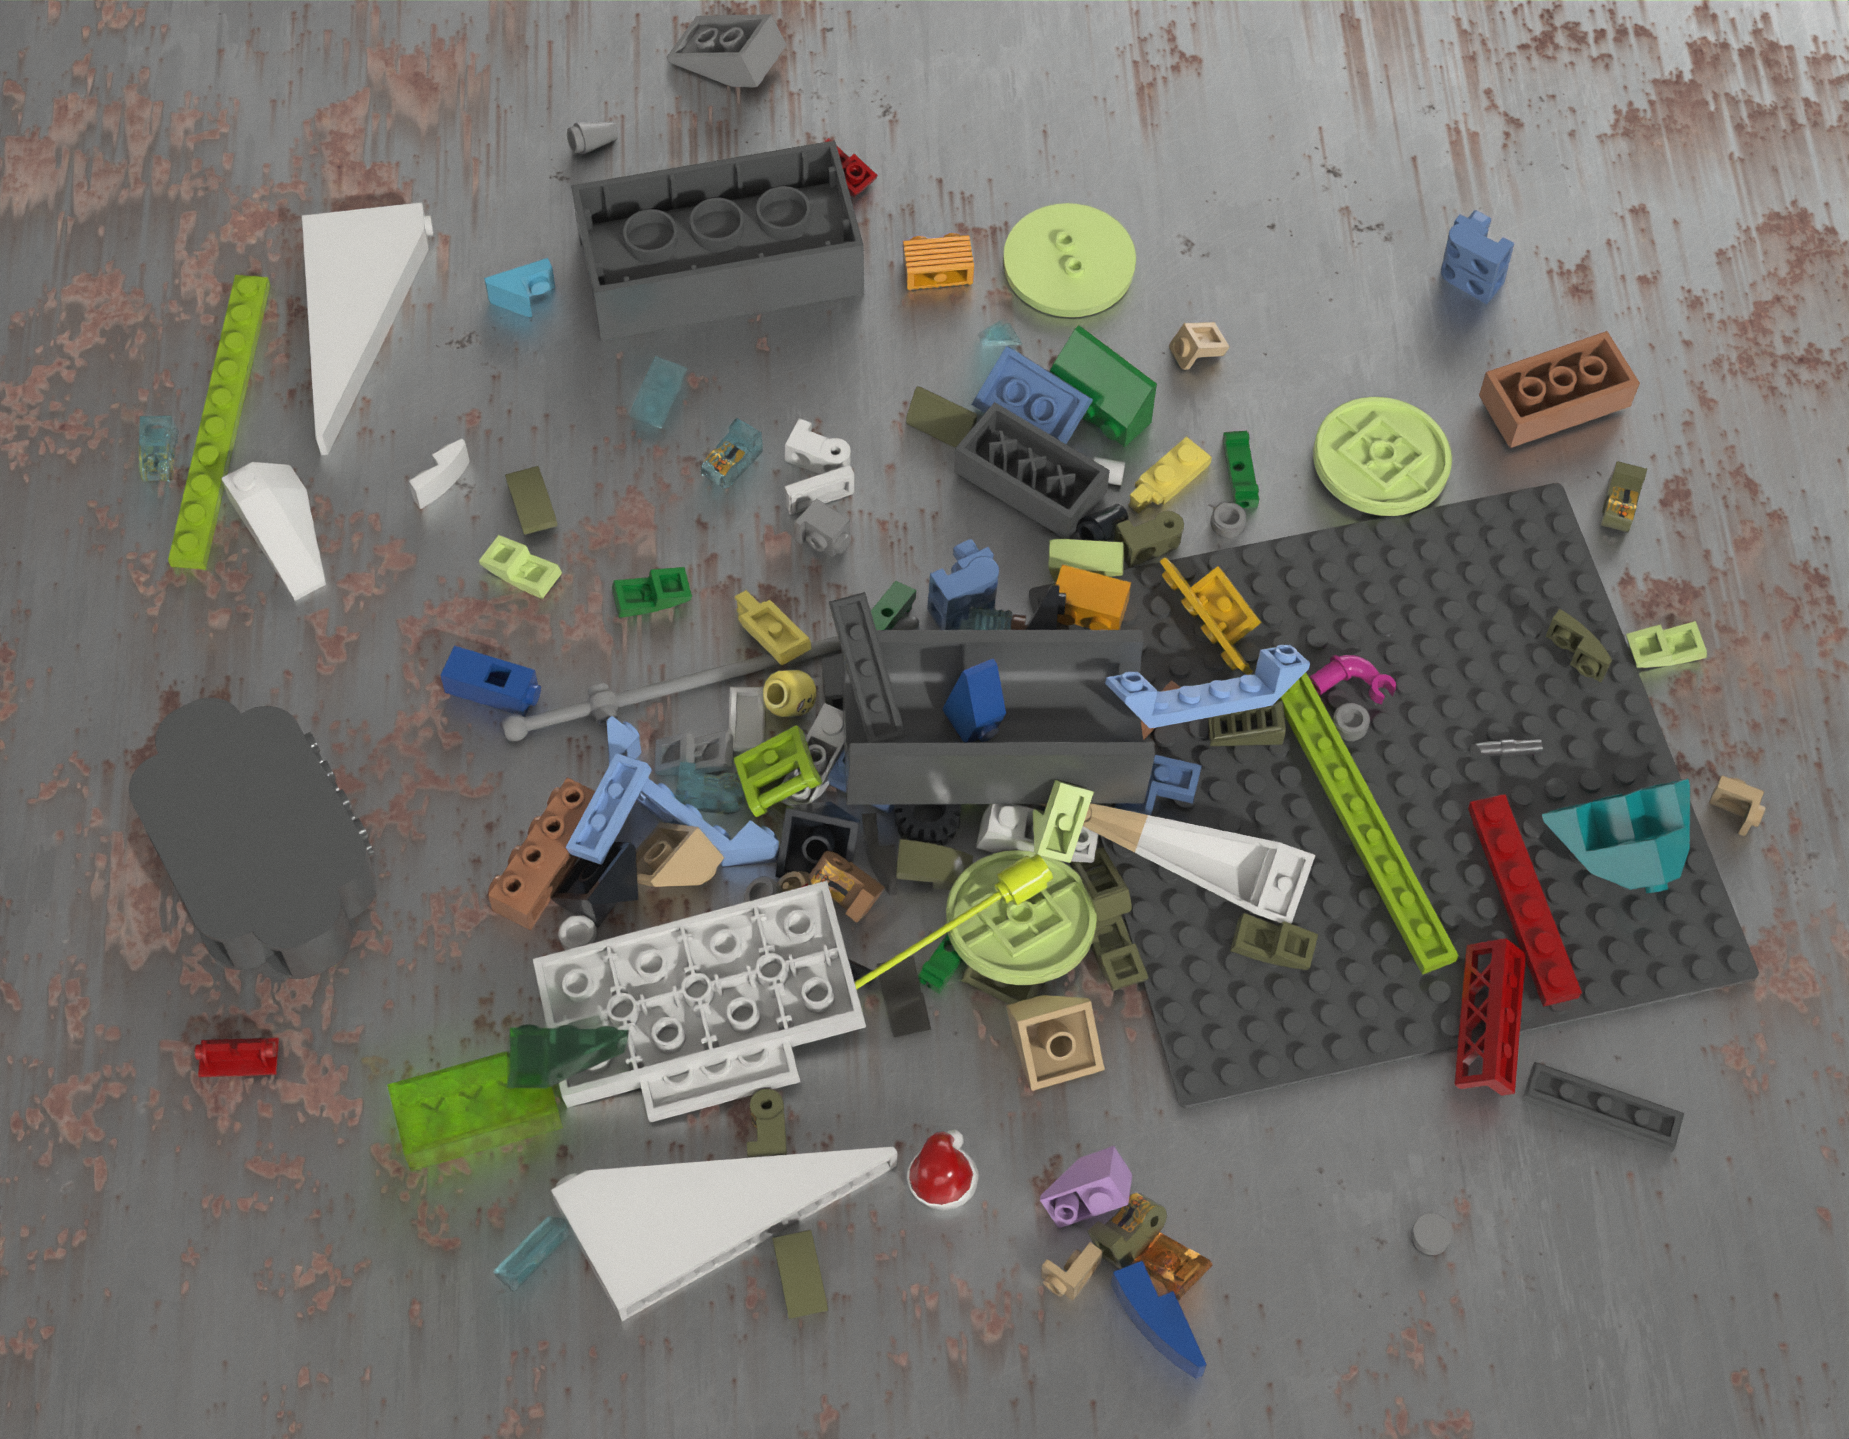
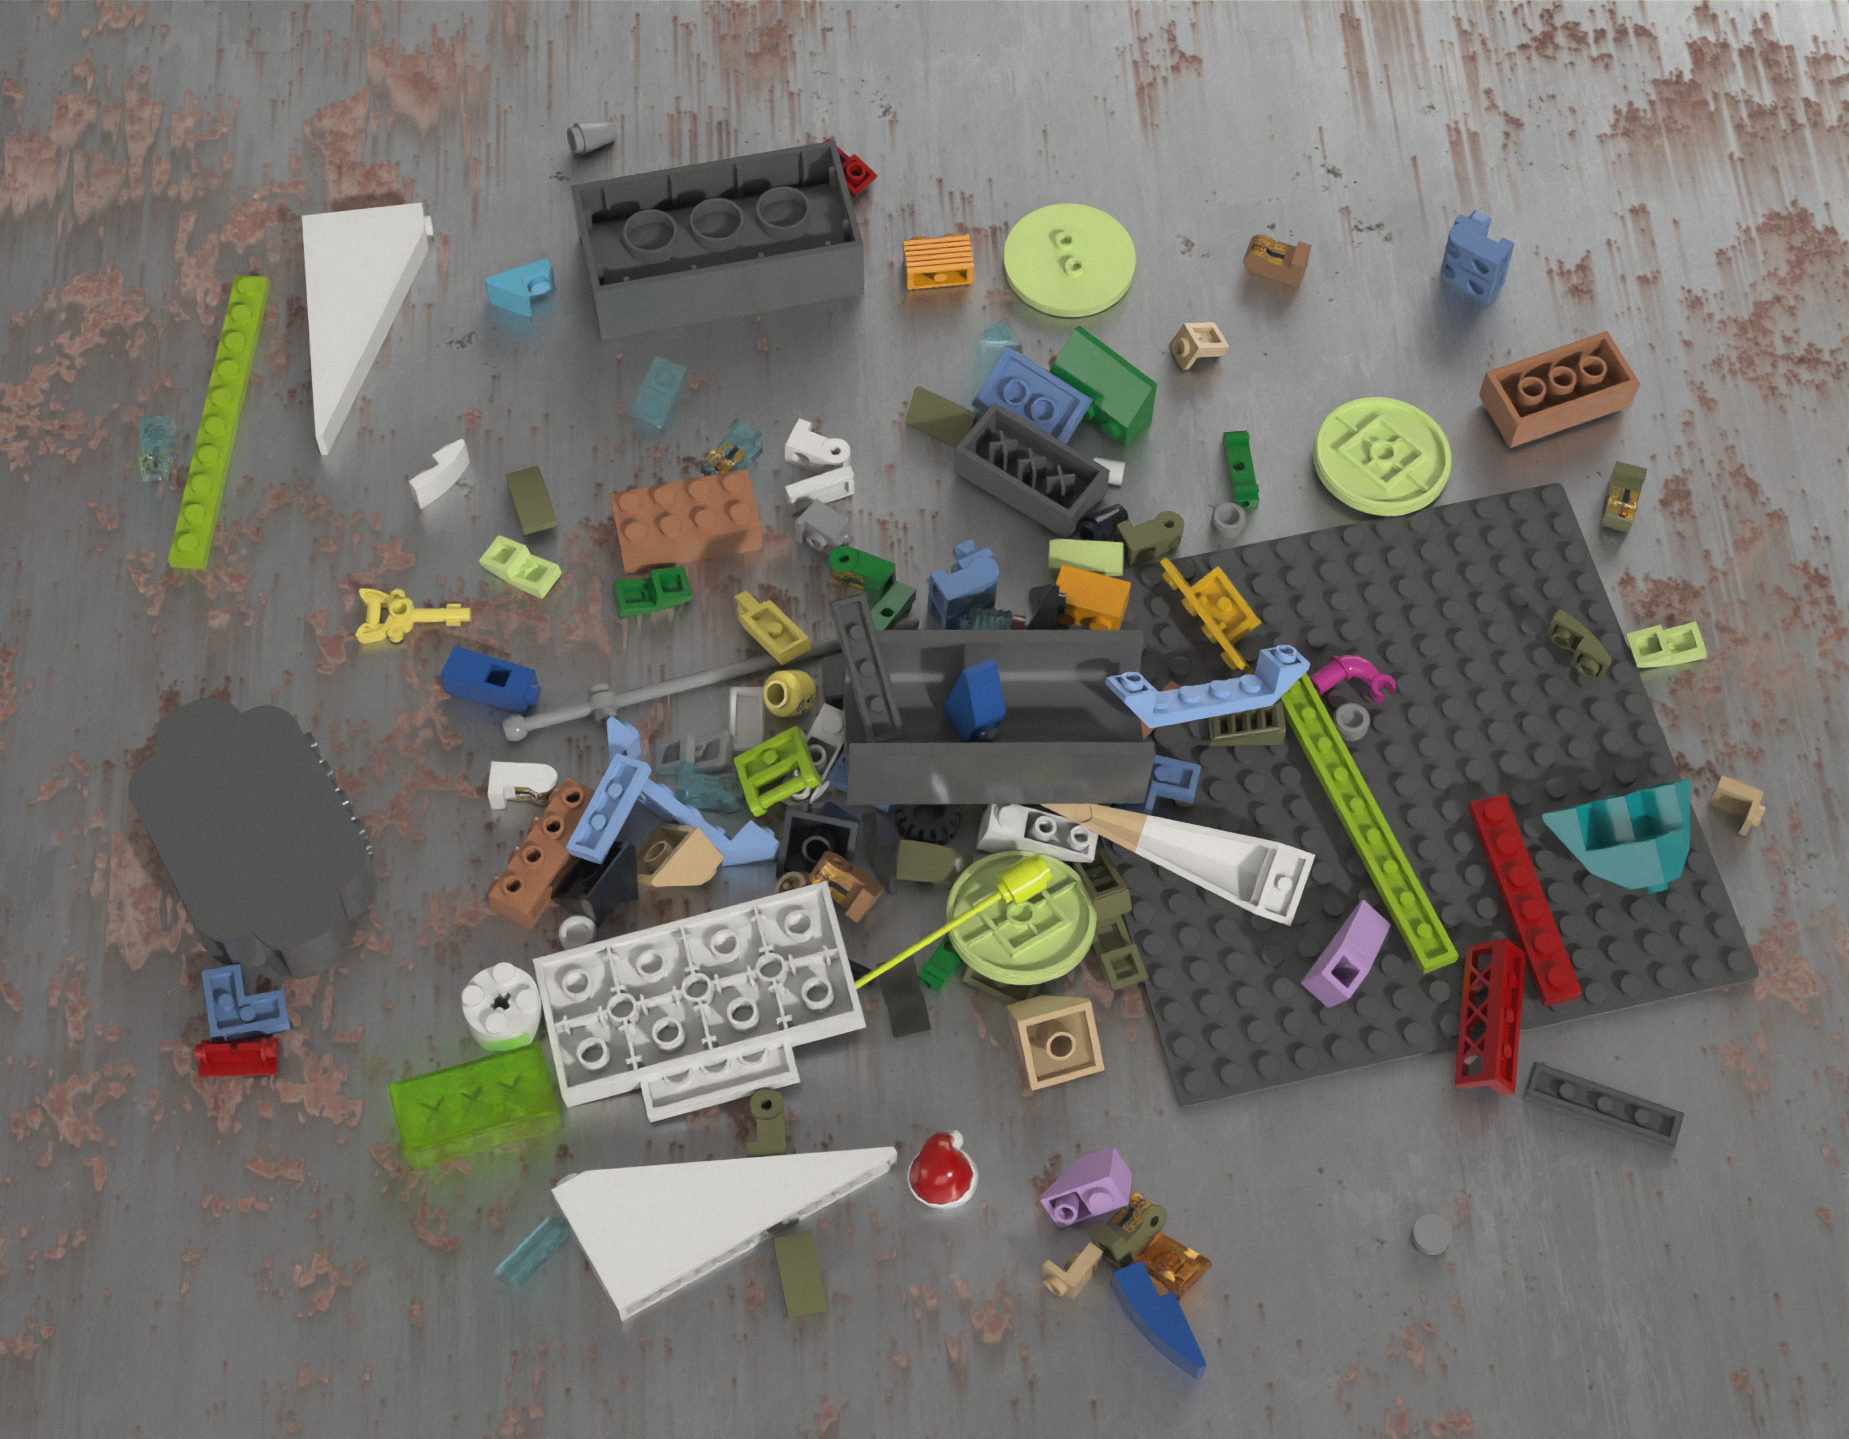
(240, 1016): none -> medium blue plate
(280, 520): white wedge -> none
(401, 615): none -> light yellow piece
(484, 1003): none -> white brick
(520, 783): none -> white leg
(552, 1055): clear green slope -> none
(686, 521): none -> nougat brick
(730, 48): light grey slope -> none
(760, 888): light grey tile -> none
(861, 571): none -> green leg
(1061, 823): yellowish green slope -> none
(1169, 475): light yellow hinge -> none
(1274, 944): olive slope -> none
(1277, 259): none -> medium nougat leg
(1347, 956): none -> lavender slope
(1507, 747): flat silver piece -> none

